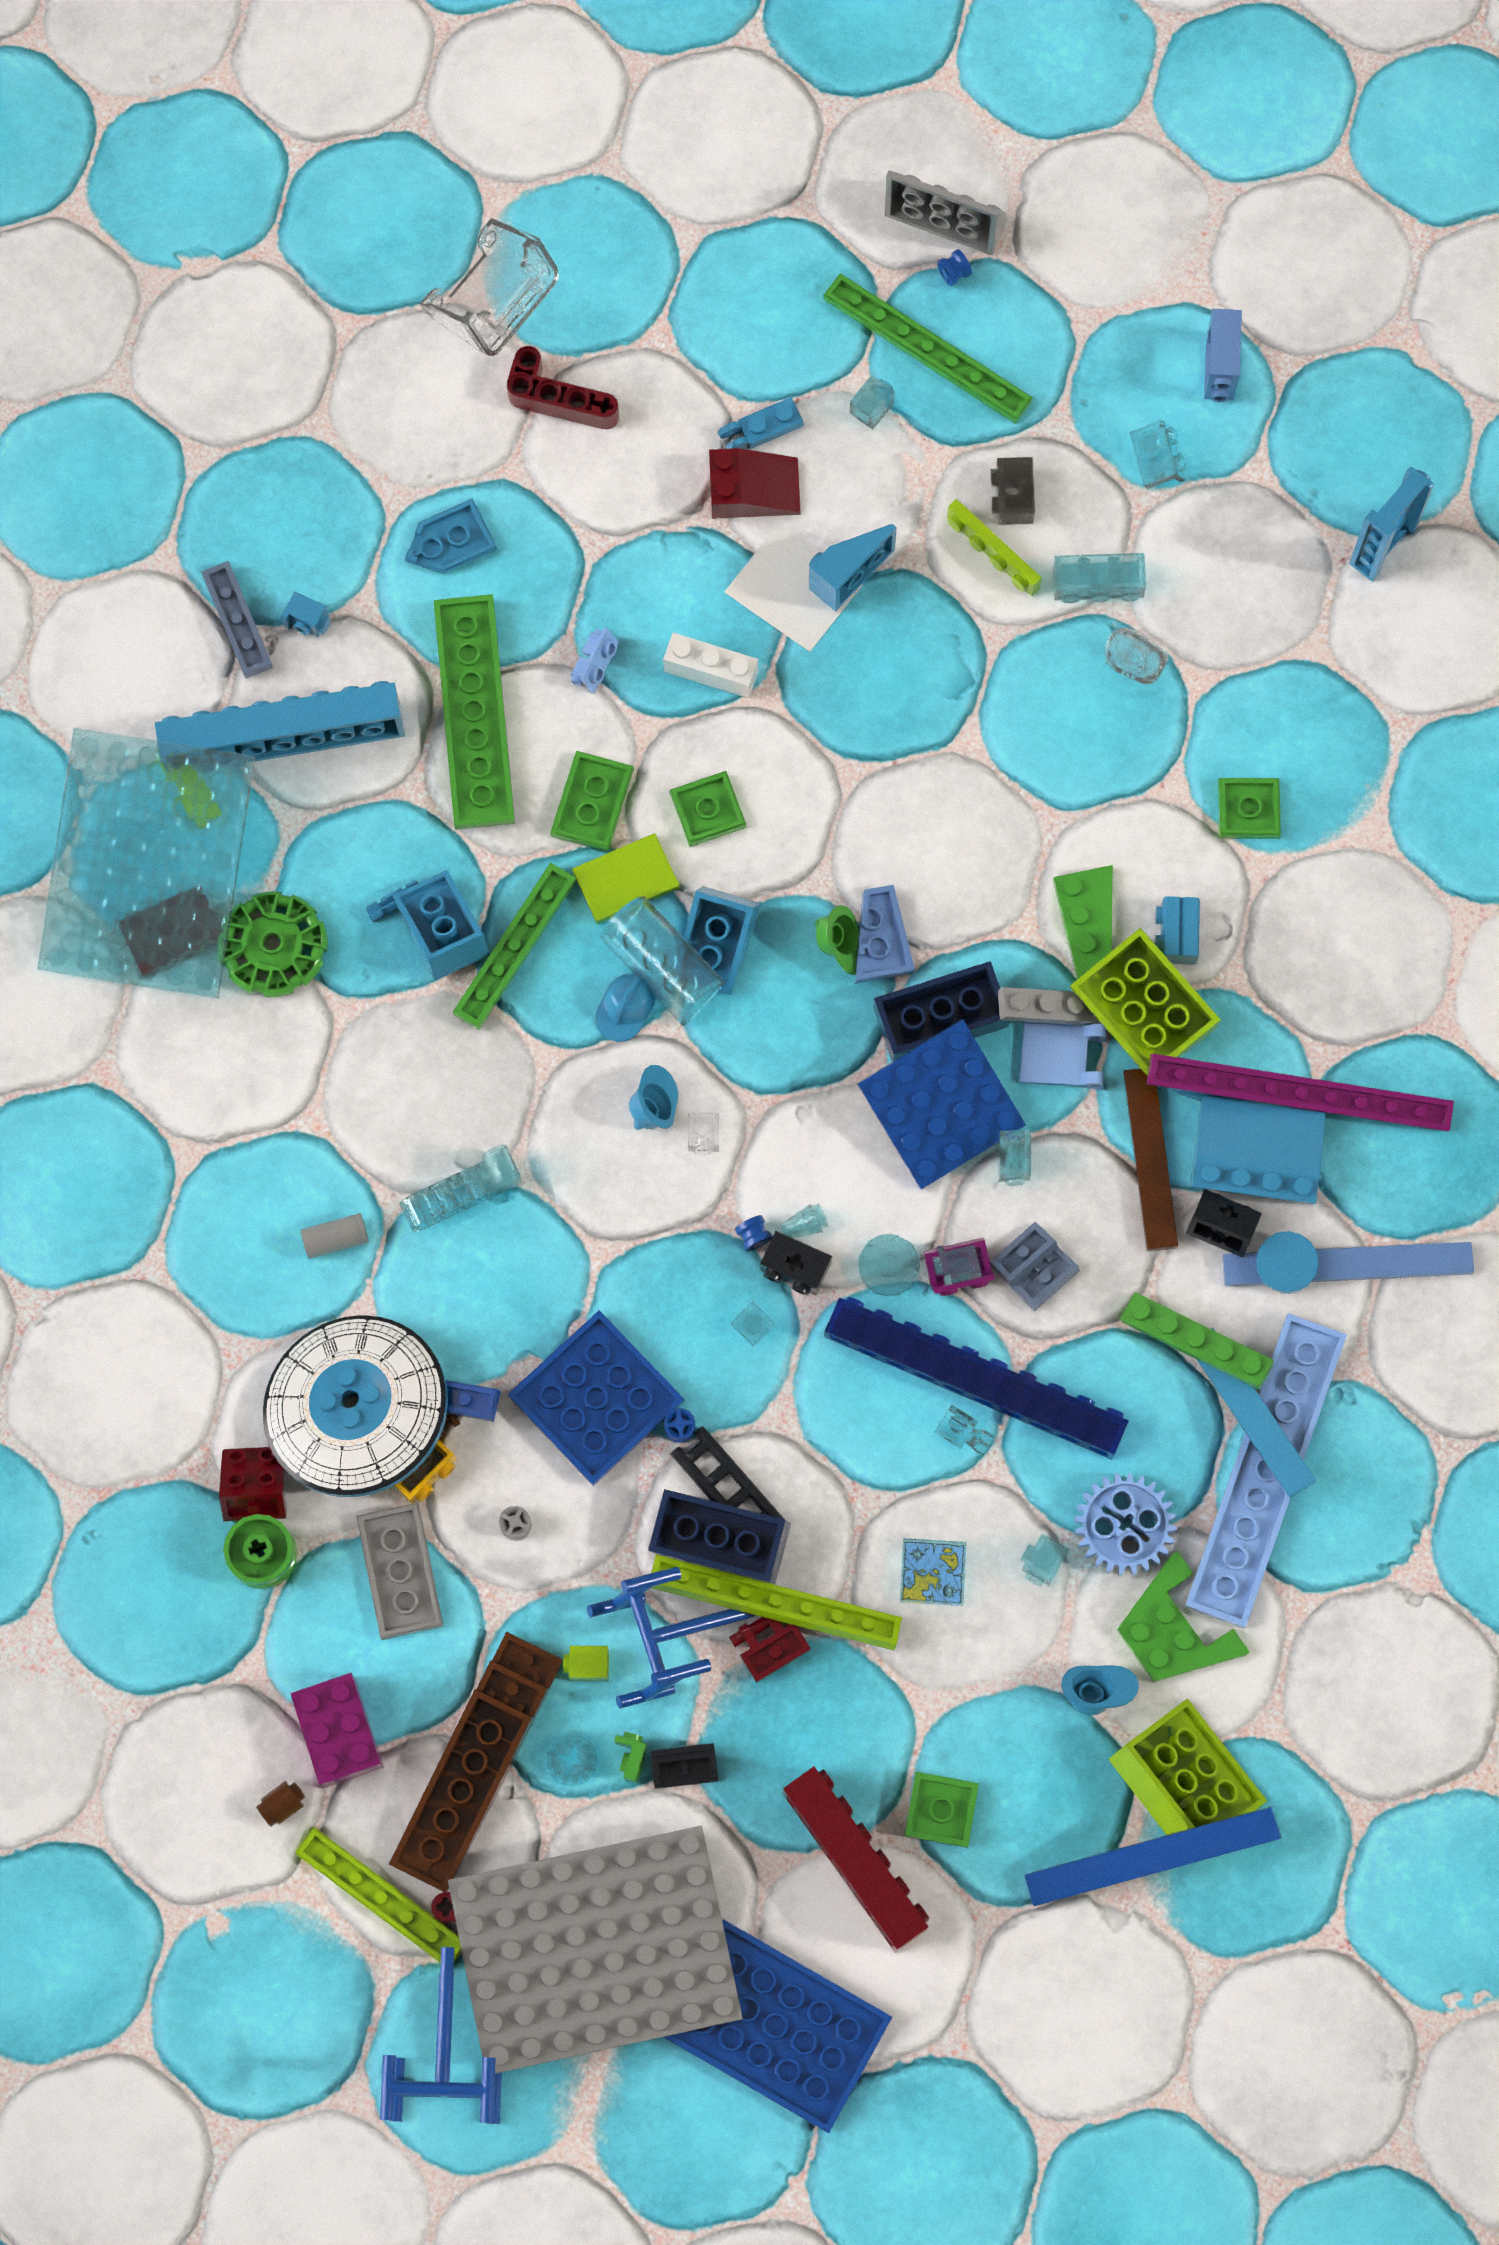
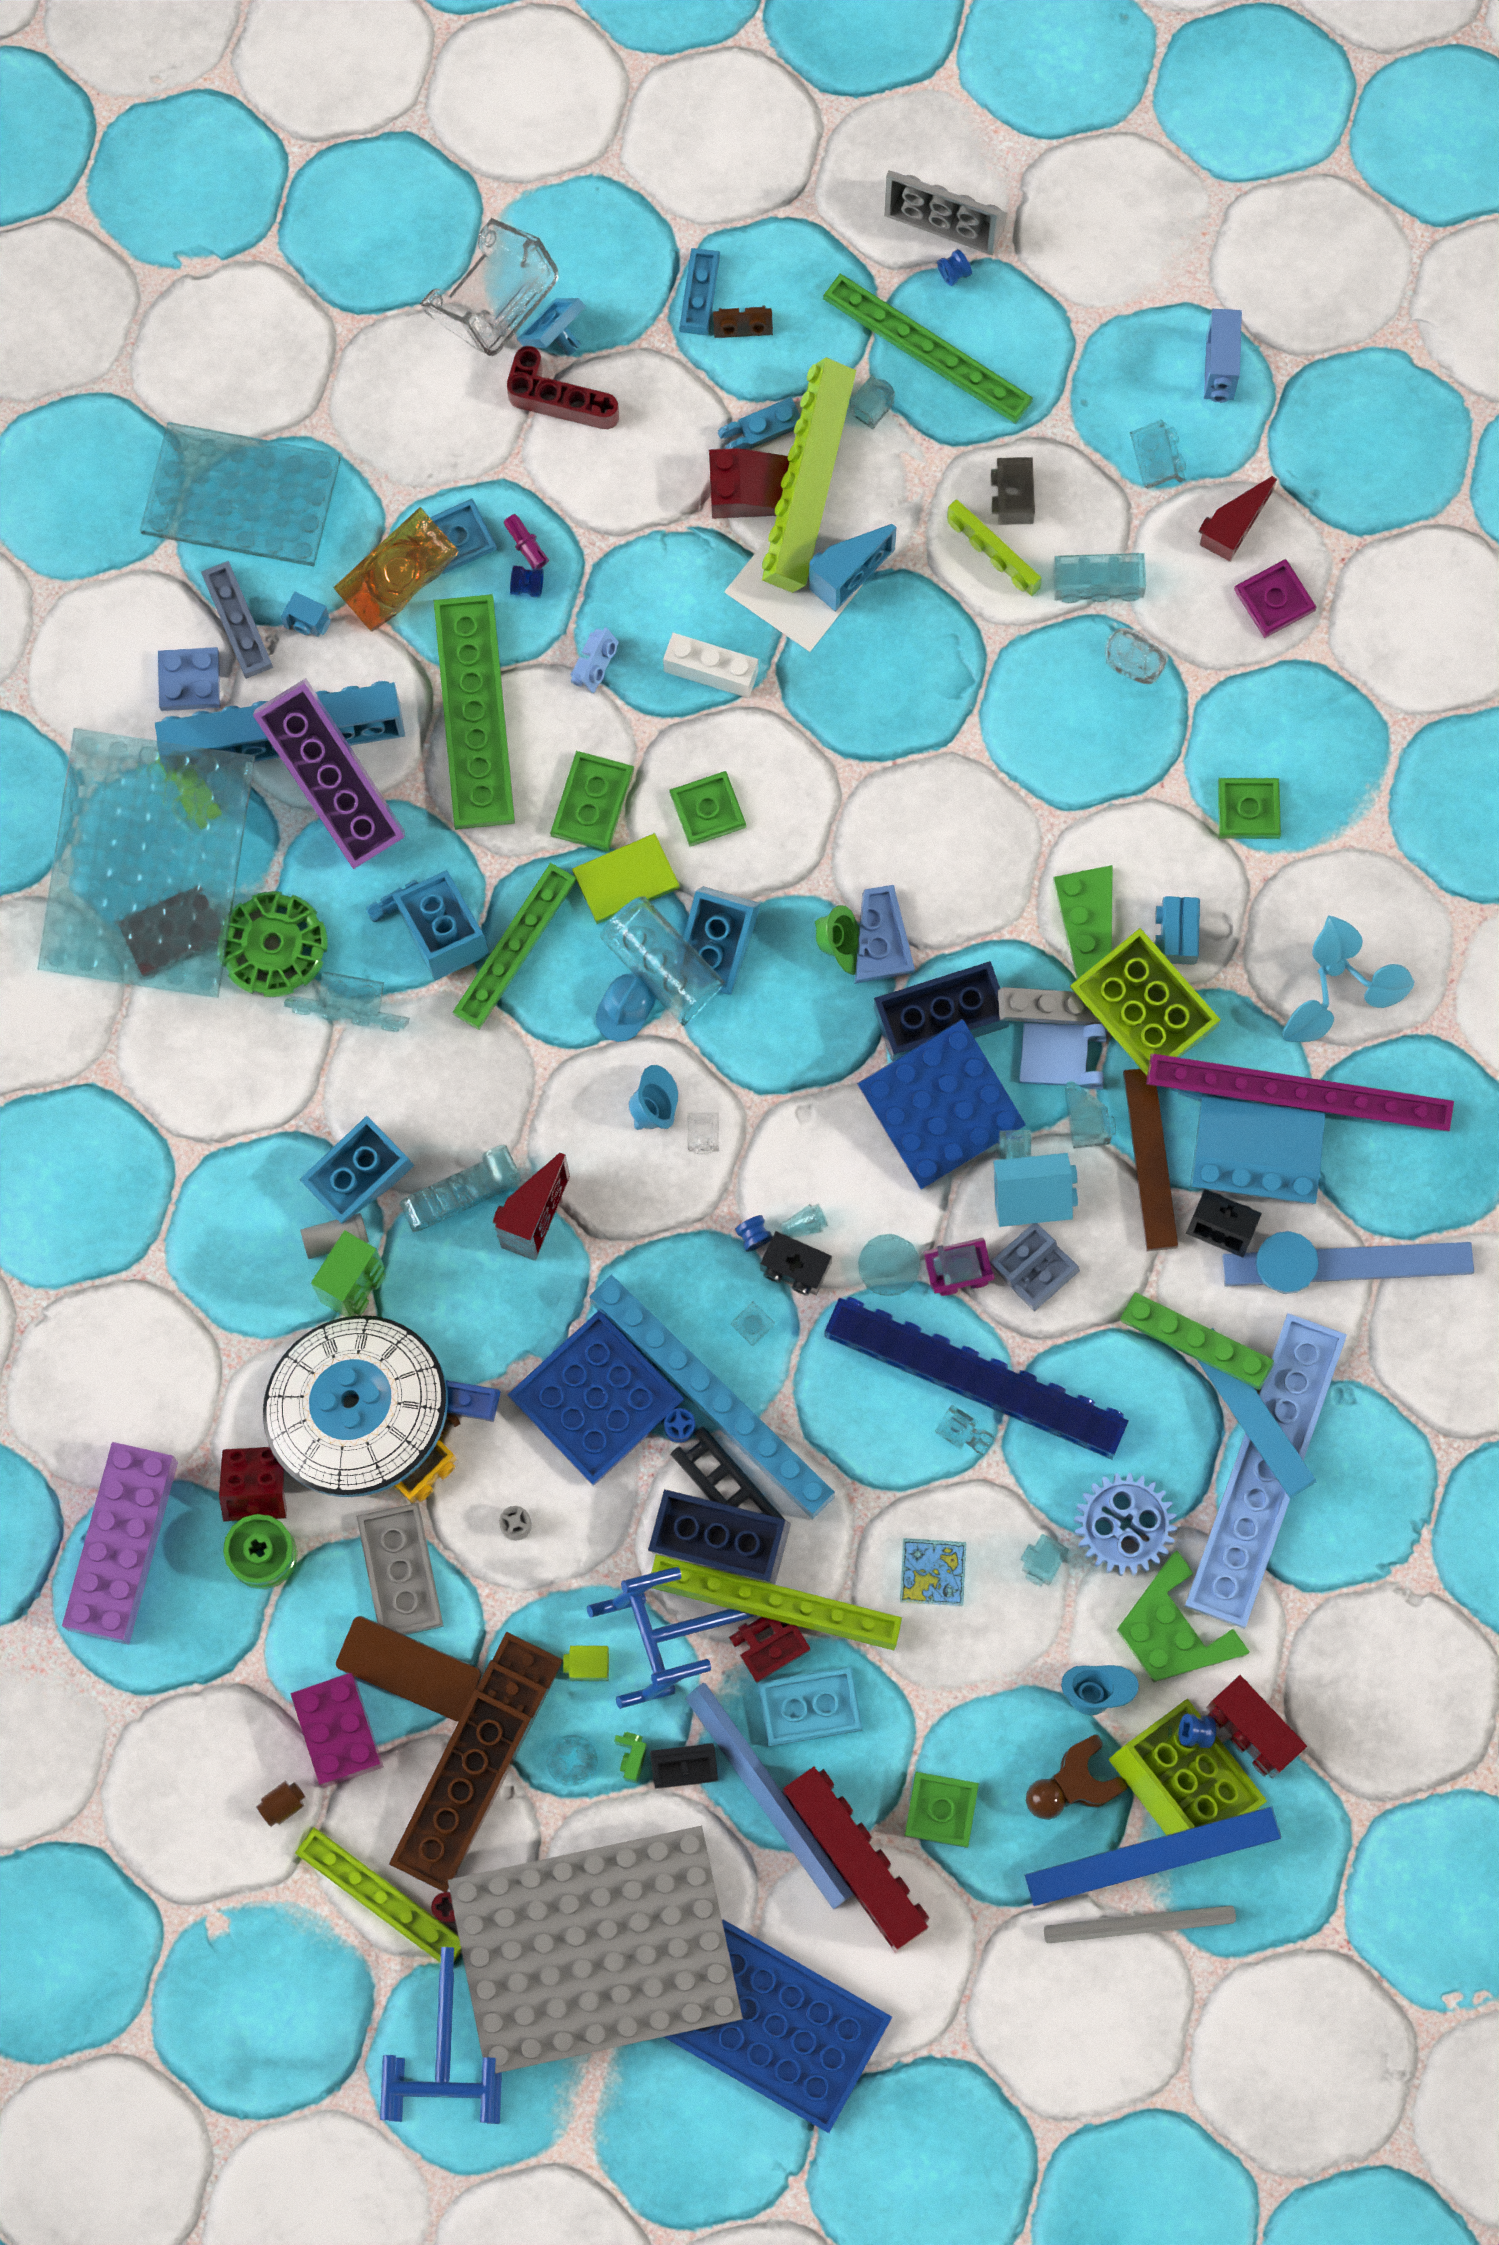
(120, 1543): none -> medium lavender brick
(189, 679): none -> medium blue plate
(240, 494): none -> clear light blue plate
(329, 773): none -> medium lavender brick
(349, 999): none -> clear light blue bracket
(349, 1275): none -> bright green brick
(356, 1170): none -> dark azure slope
(397, 570): none -> clear orange slope
(408, 1668): none -> reddish brown piece
(519, 581): none -> clear blue wheel
(525, 542): none -> magenta axle
(531, 1208): none -> dark red slope
(553, 325): none -> dark azure tile
(699, 291): none -> dark azure tile
(712, 1397): none -> dark azure brick
(752, 322): none -> reddish brown hinge
(769, 1796): none -> medium blue tile
(808, 475): none -> lime brick
(810, 1706): none -> medium azure tile
(1034, 1189): none -> medium azure brick
(1072, 1784): none -> reddish brown piece
(1087, 1118): none -> clear light blue slope
(1139, 1924): none -> light grey axle
(1197, 1731): none -> blue wheel
(1233, 520): none -> dark red slope
(1255, 1727): none -> dark red brick
(1275, 598): none -> magenta tile
(1331, 949): none -> medium azure plant
(1387, 527): dark azure fence -> none

